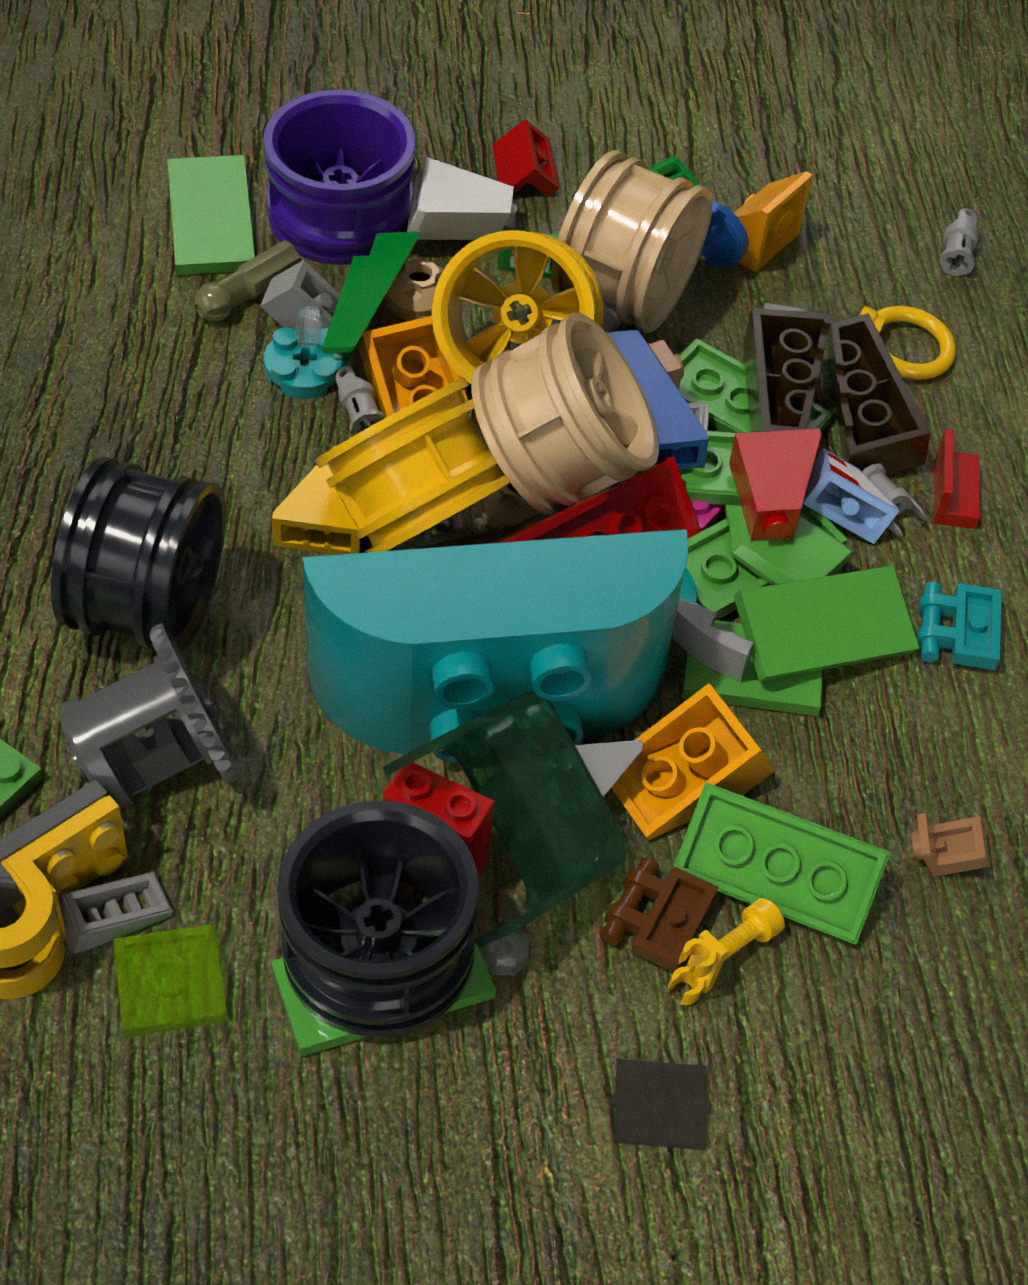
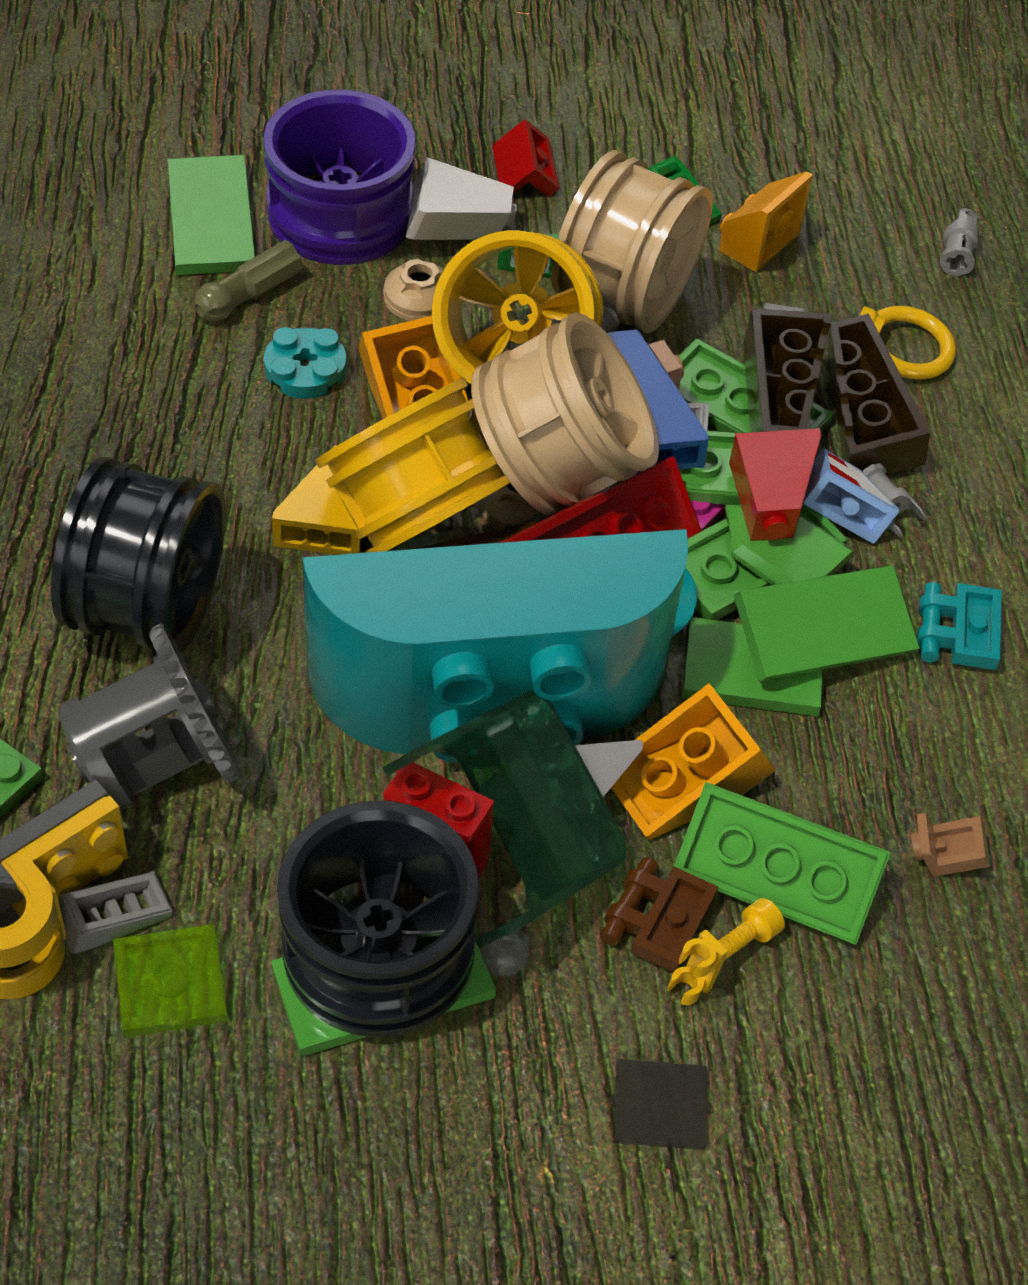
(298, 288): light grey slope -> none
(309, 325): clear tile -> none
(358, 400): light grey piece -> none
(364, 291): green wedge -> none
(711, 646): light grey slope -> none
(725, 239): blue tile -> none
(955, 486): red panel -> none

